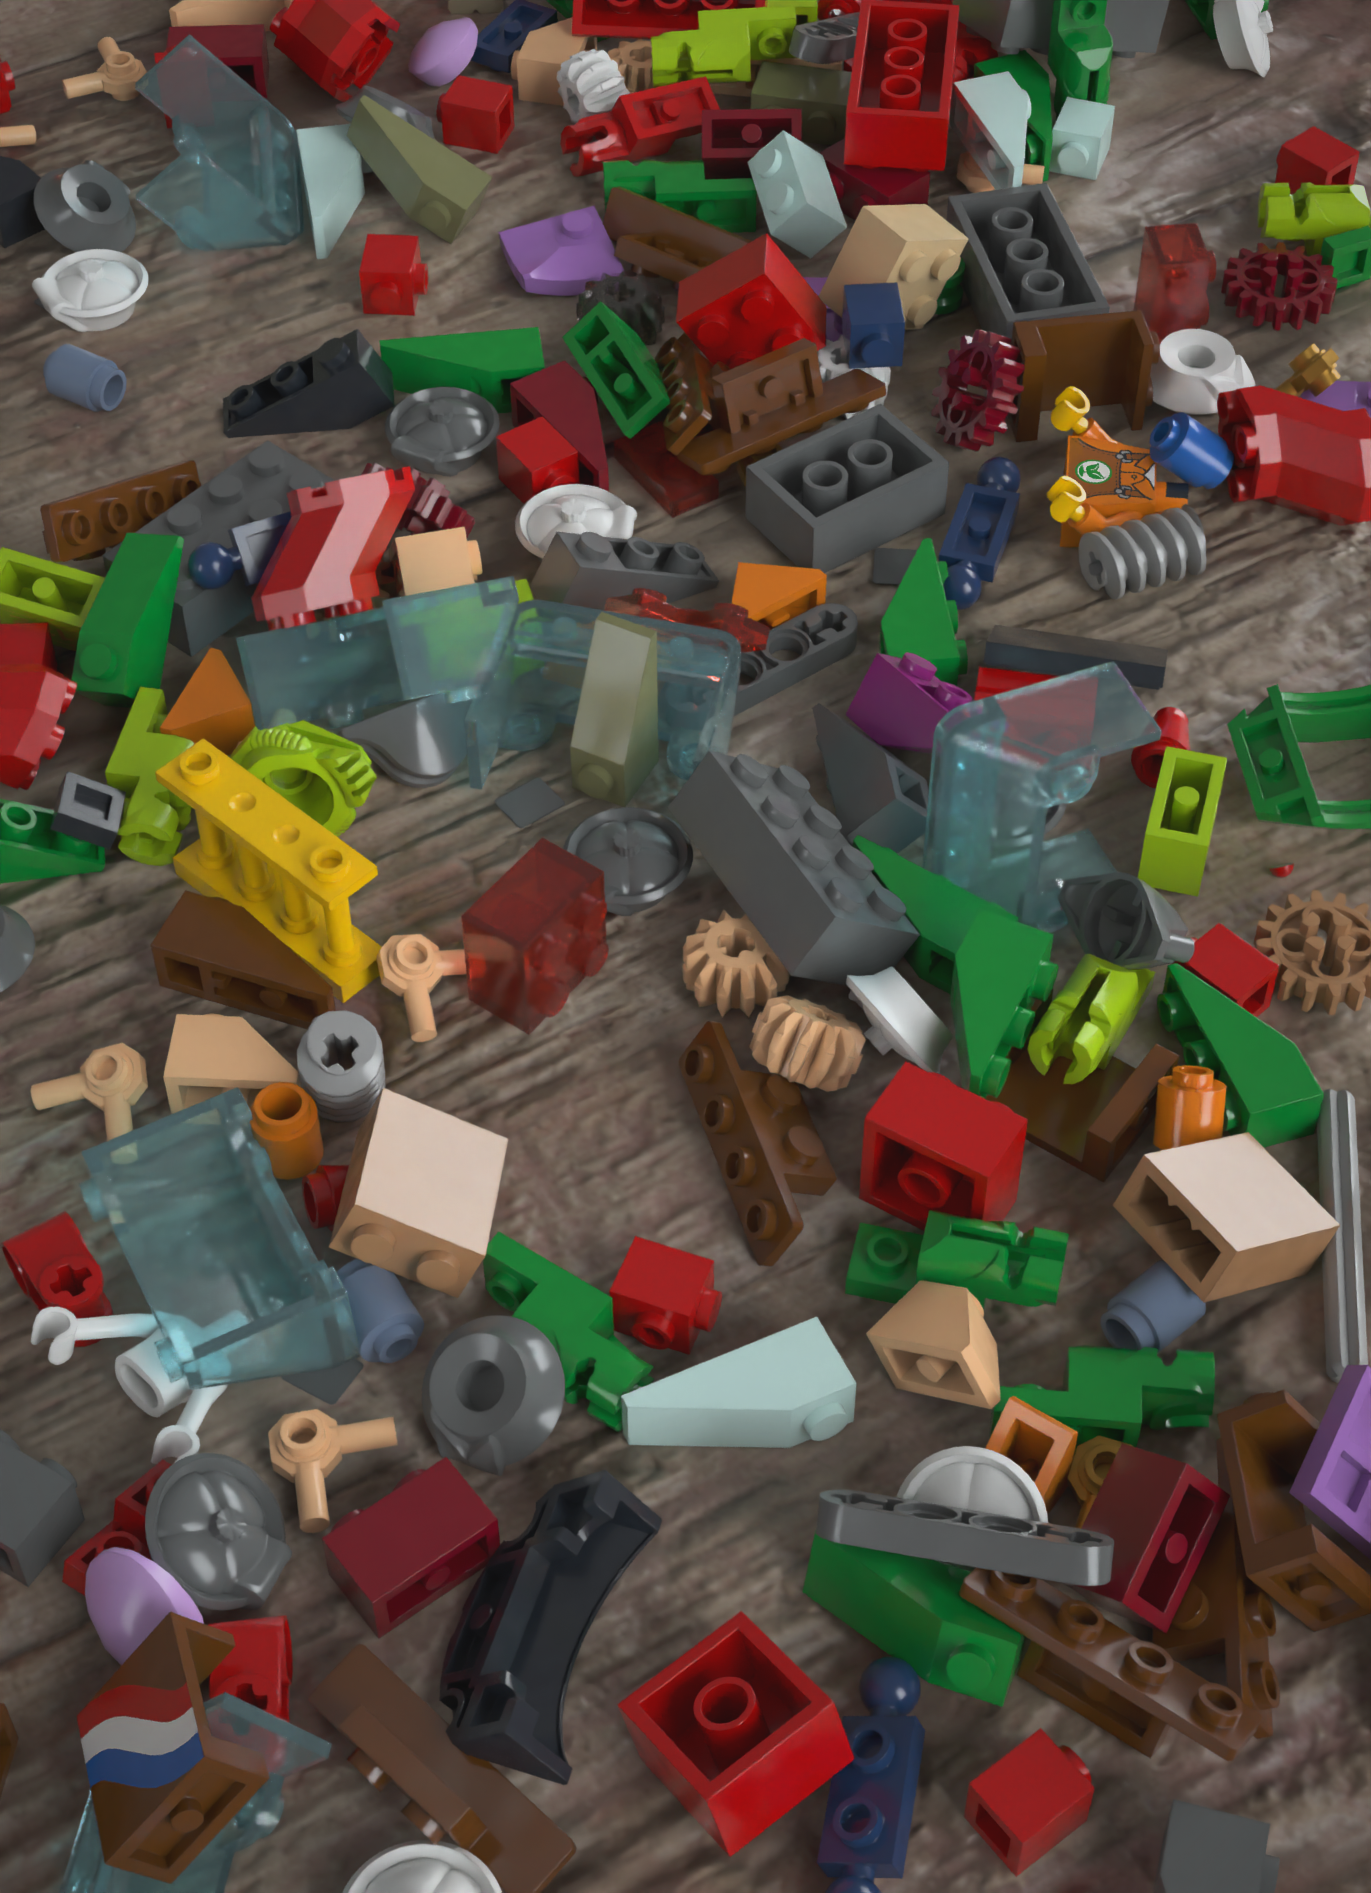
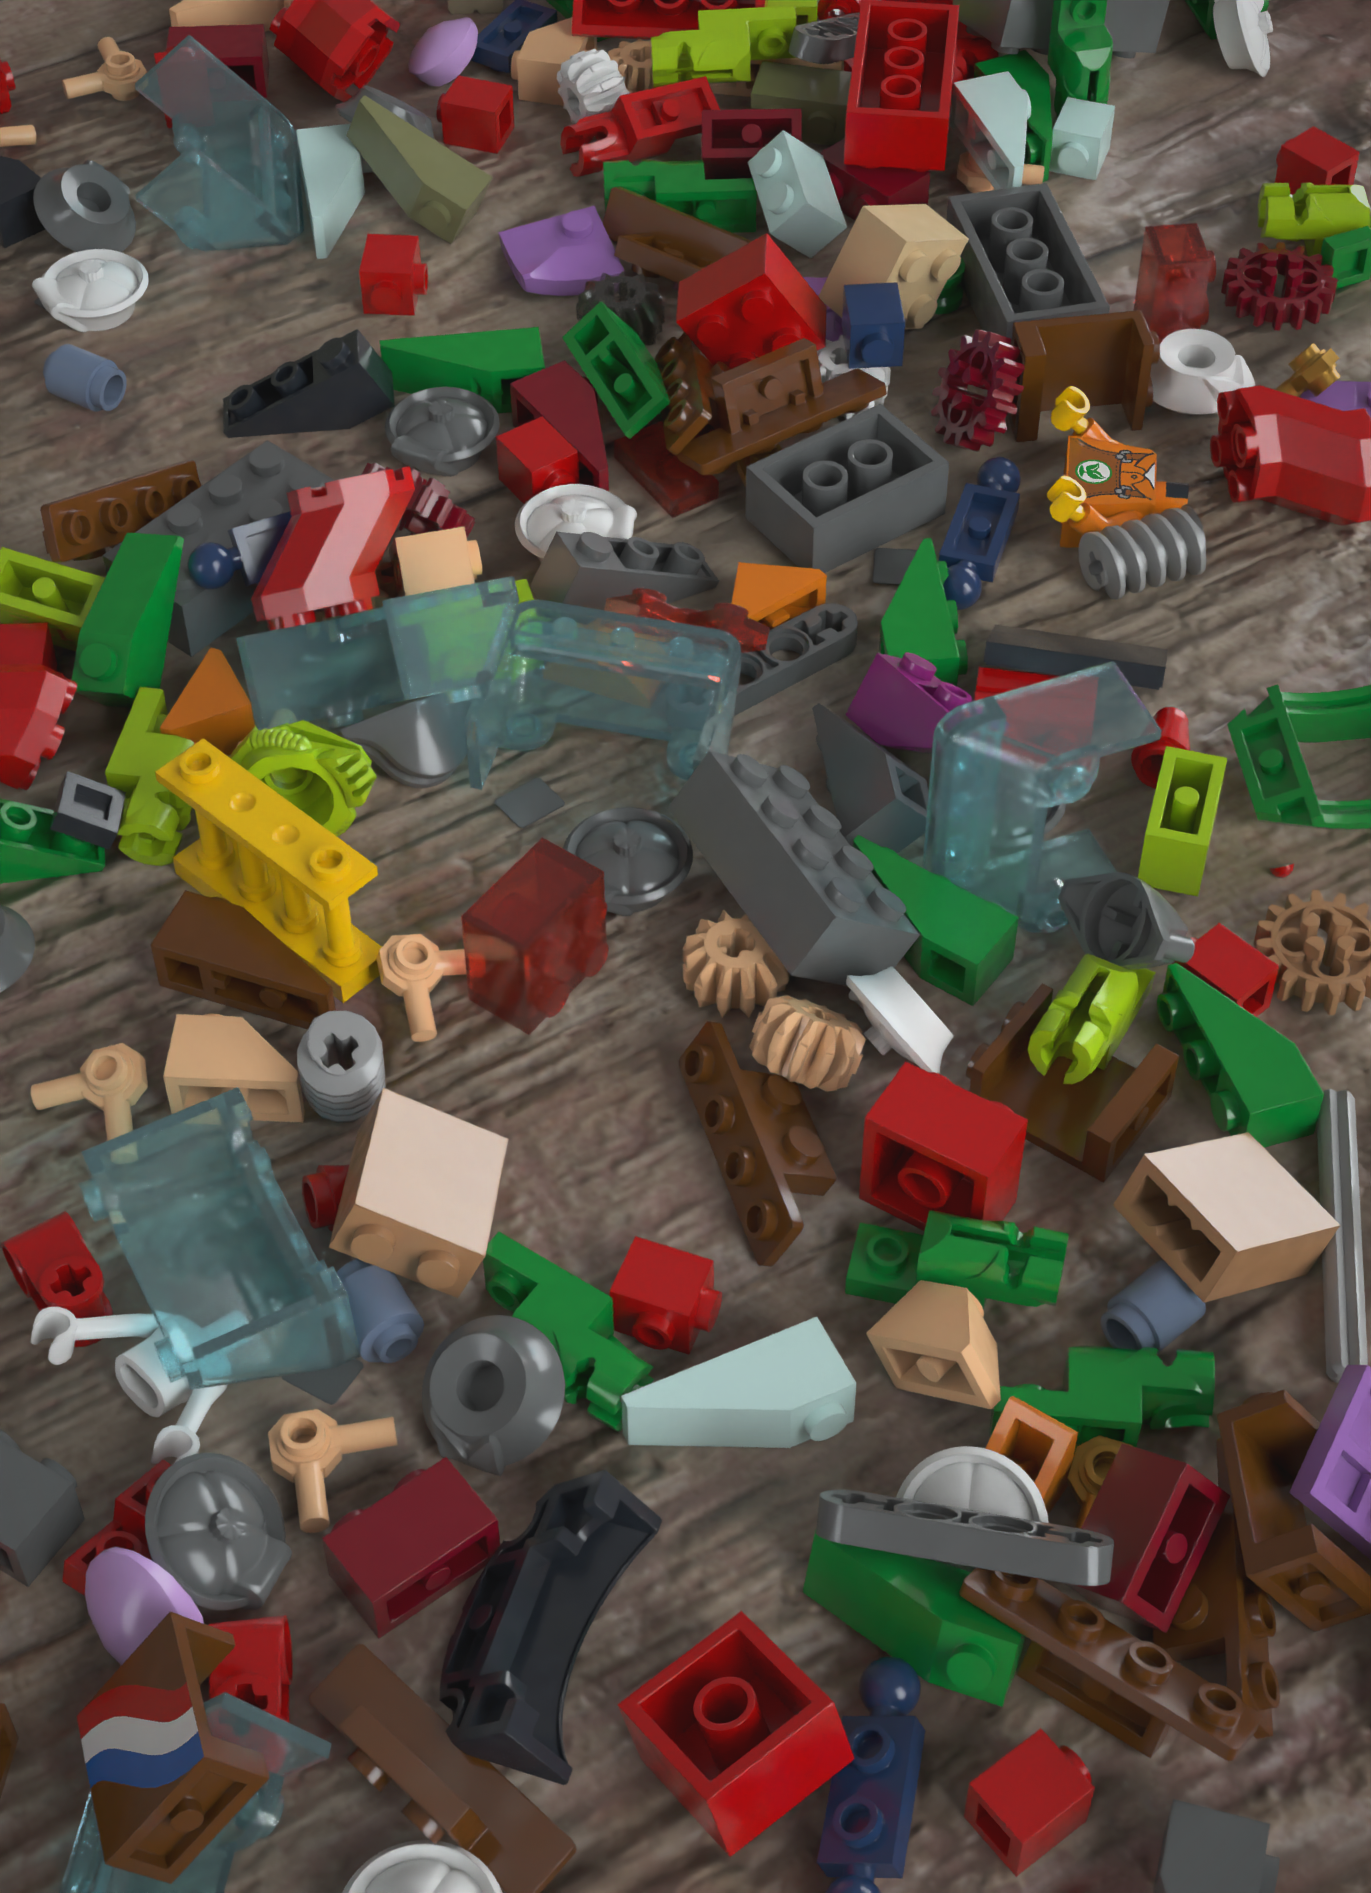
(288, 1129): orange brick -> none
(617, 712): olive slope -> none
(993, 988): green slope -> none
(1188, 1107): orange brick -> none
(1190, 451): blue brick -> none

